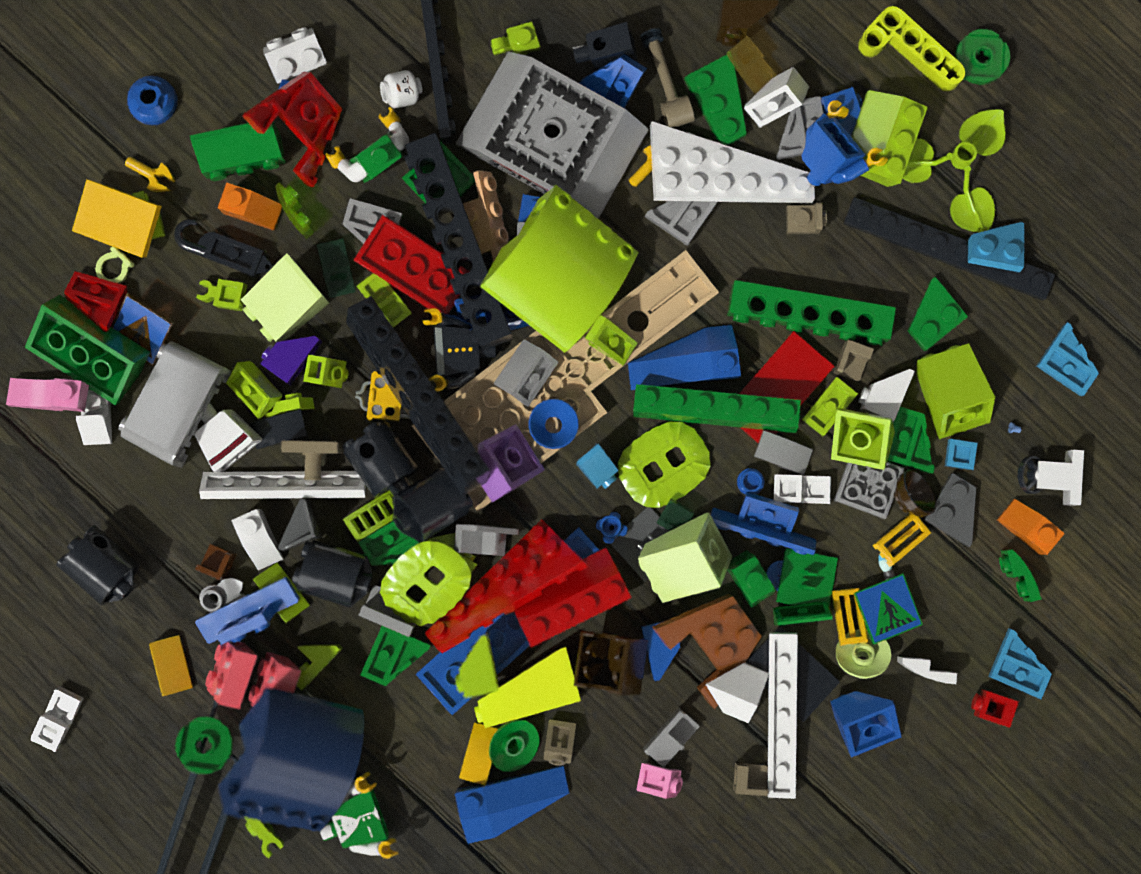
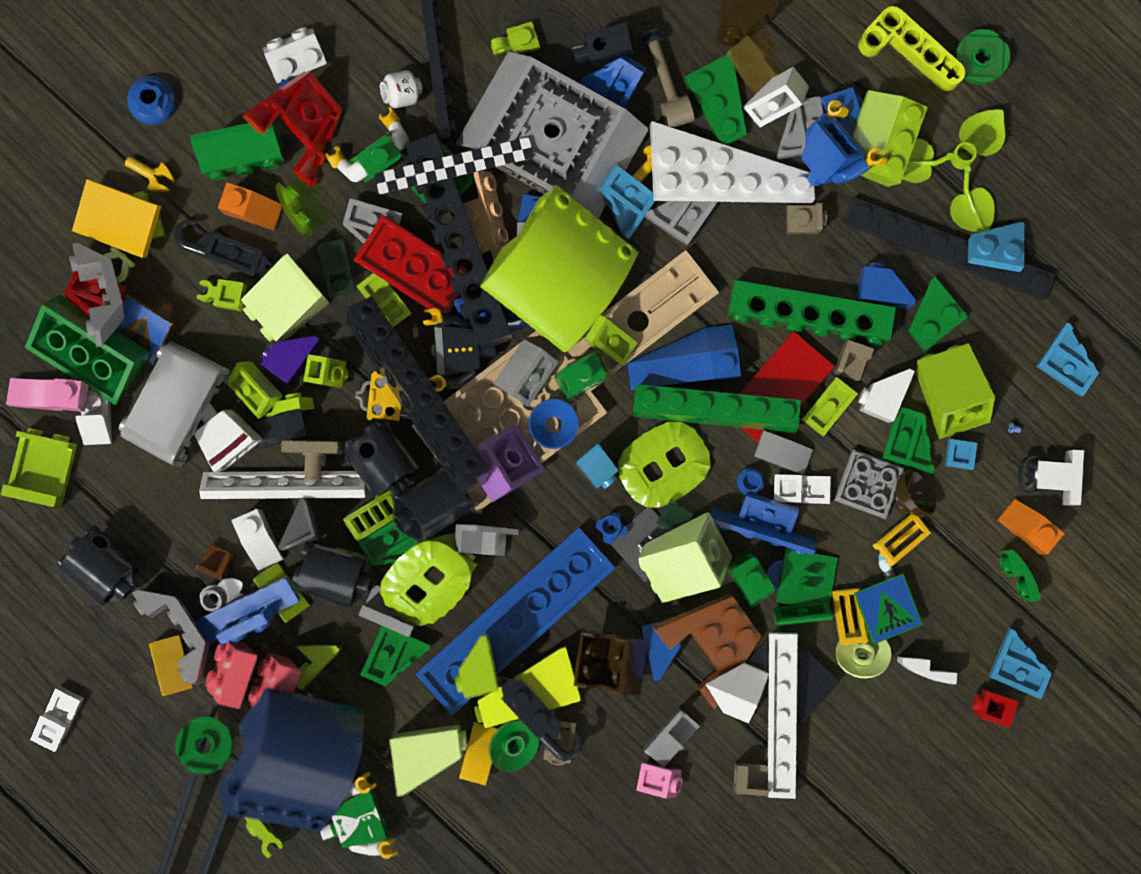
(41, 468): none -> lime panel
(96, 266): none -> light grey slope
(193, 663): none -> light grey slope
(425, 753): none -> yellowish green slope
(454, 165): none -> sticker
(505, 802): blue wedge -> none
(511, 583): red wing -> none
(537, 717): none -> black plate
(574, 600): red slope -> none
(582, 376): none -> green torso
(626, 199): none -> dark azure wing
(862, 438): lime slope -> none
(865, 721): blue slope -> none
(883, 287): none -> blue slope
(955, 510): dark grey wing -> none

